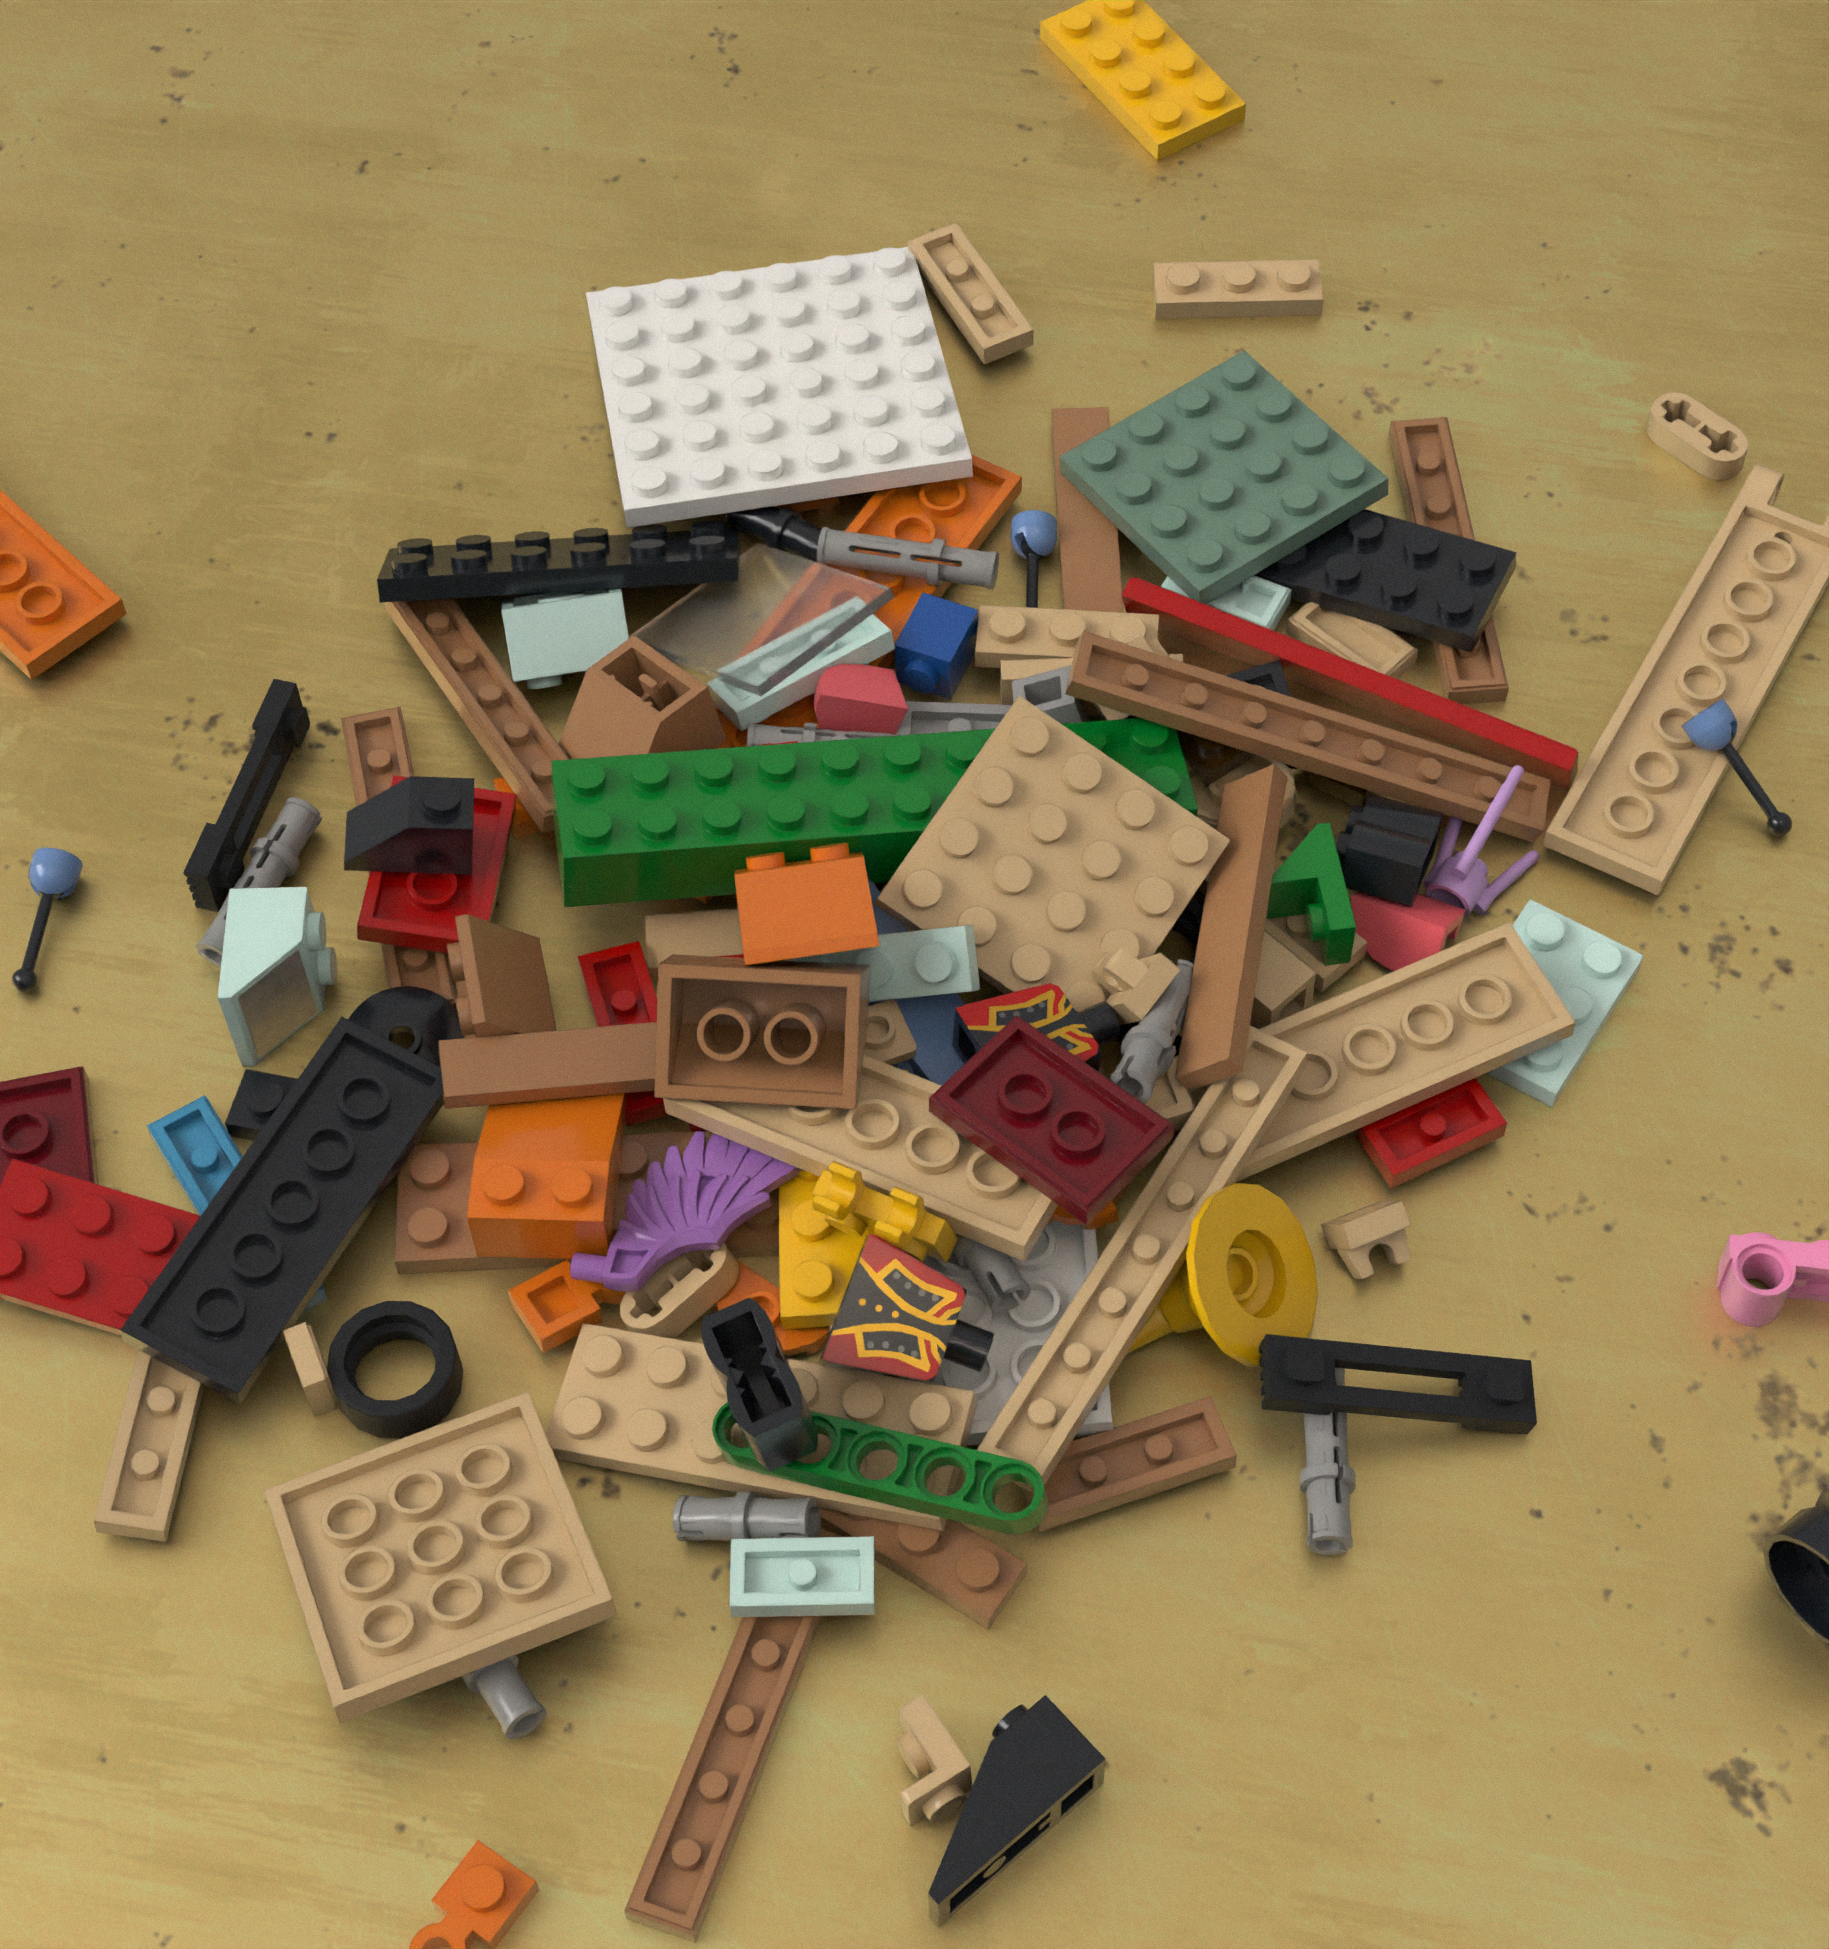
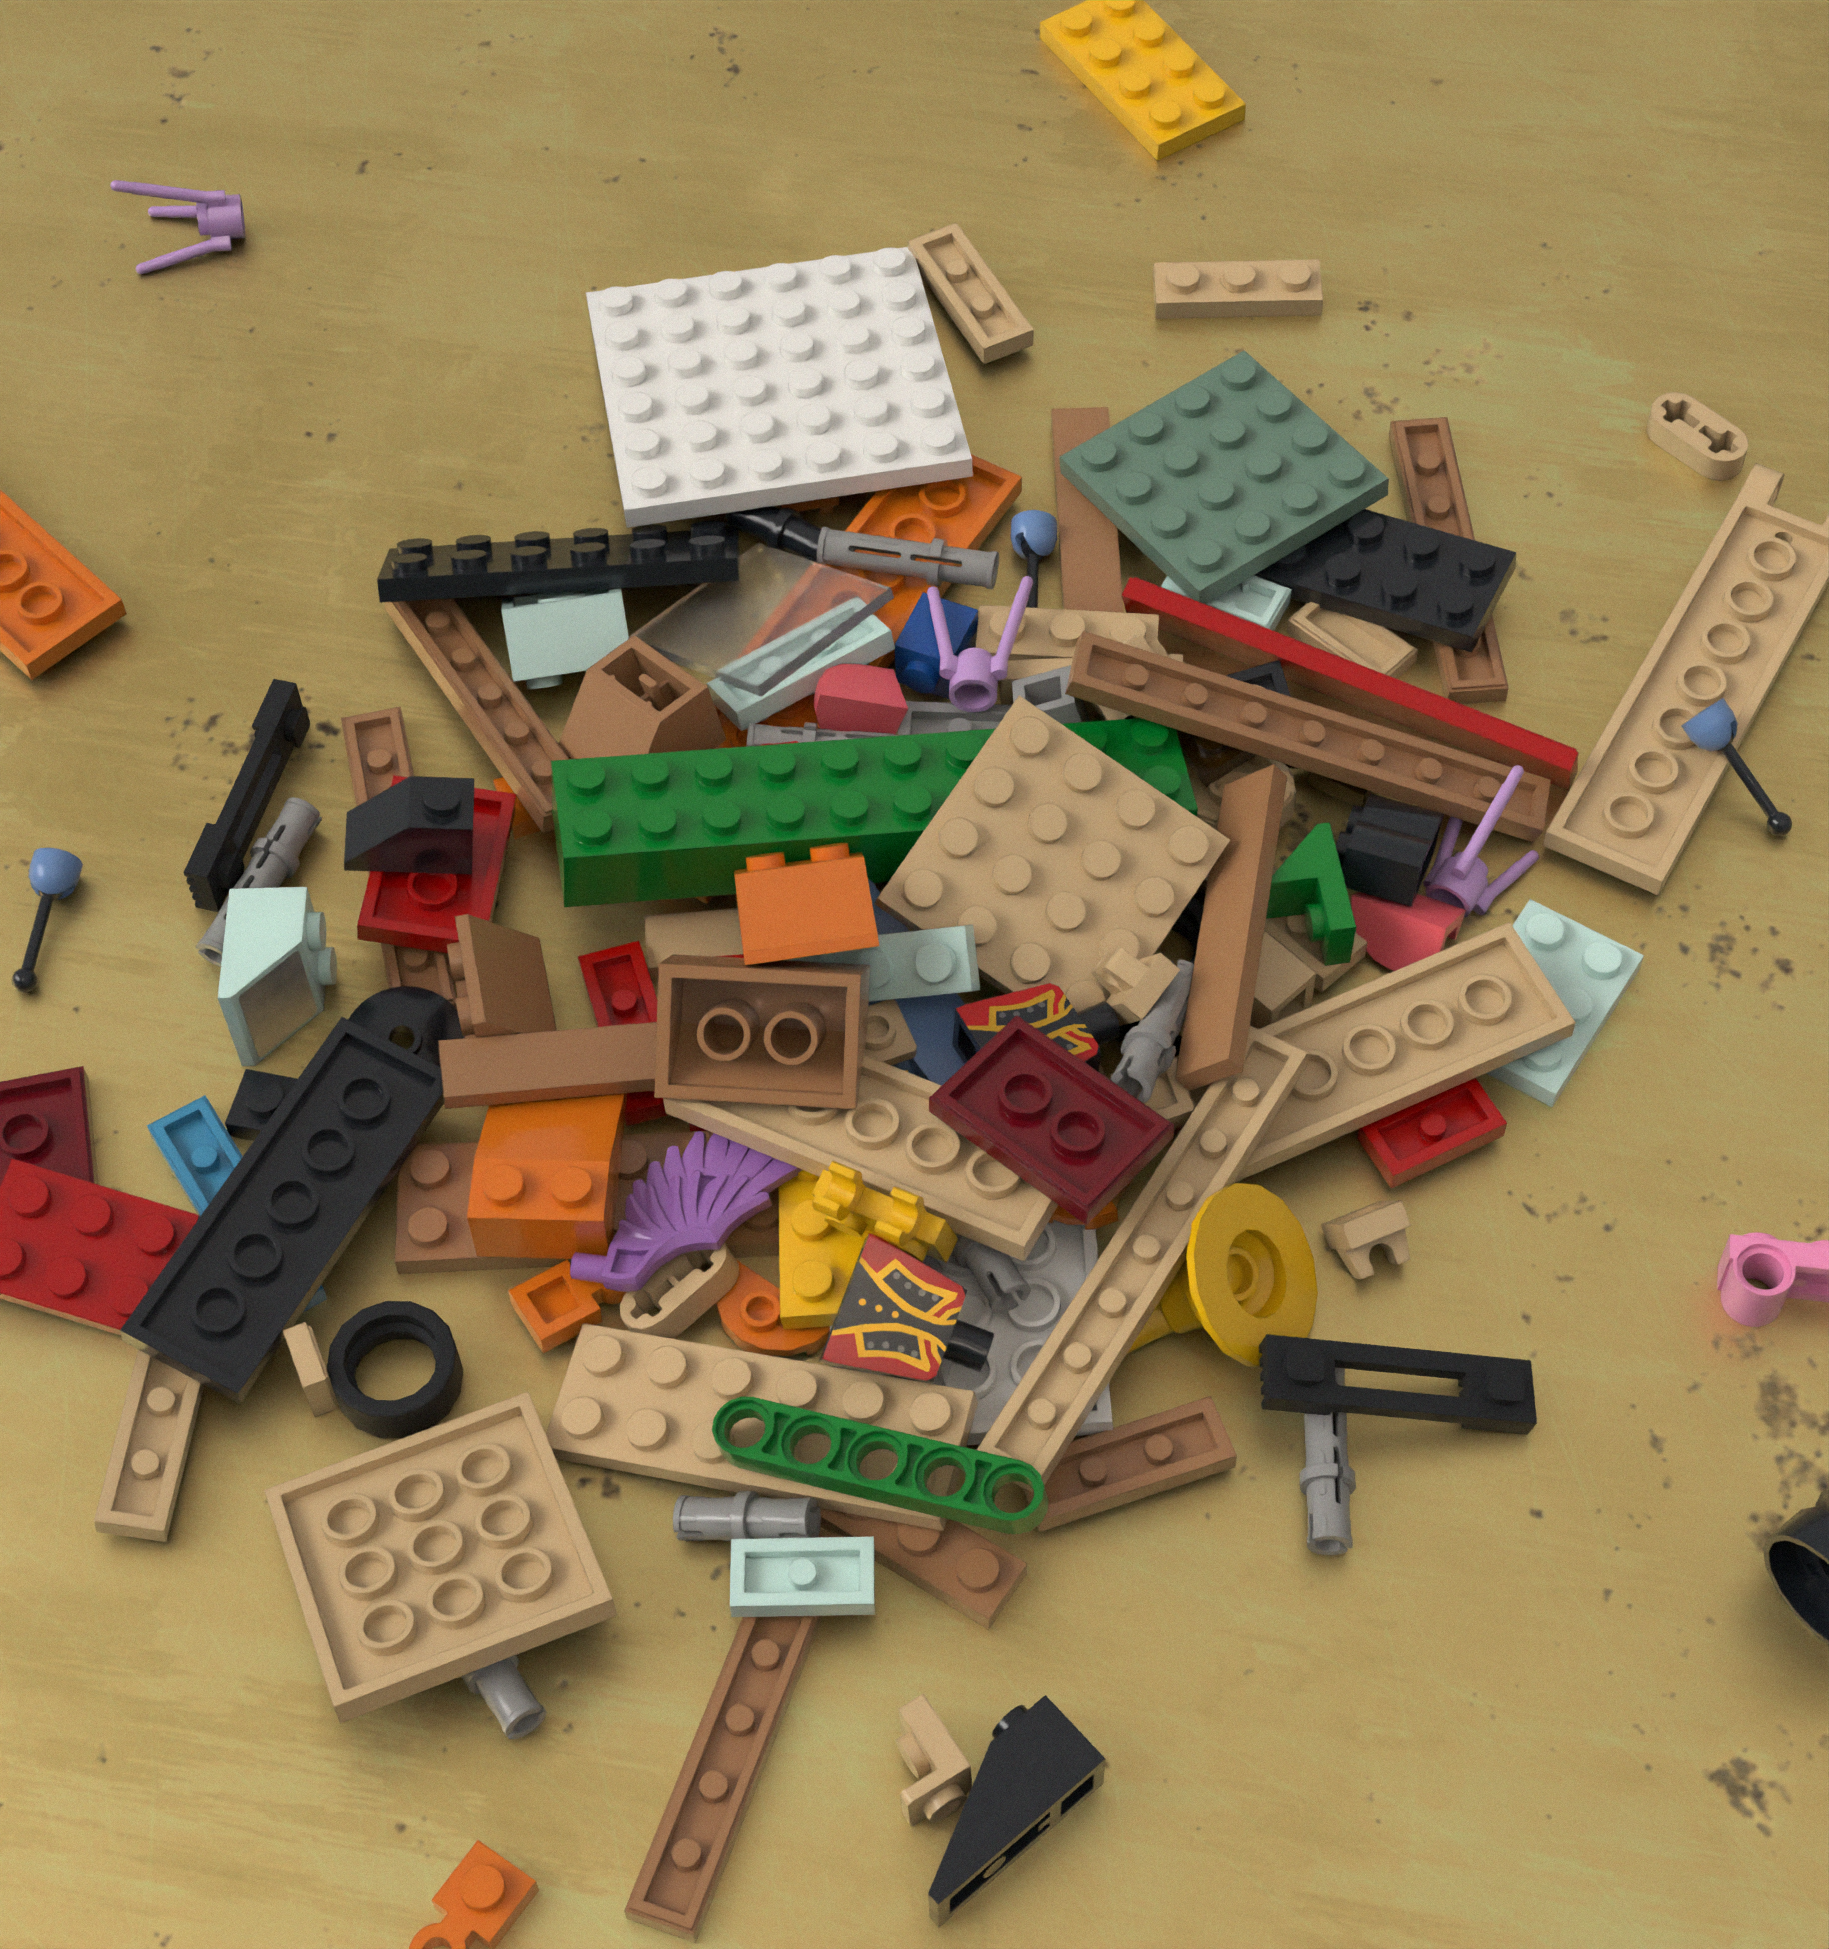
(215, 211): none -> lavender plant
(759, 1384): black brick -> none
(975, 672): none -> lavender plant

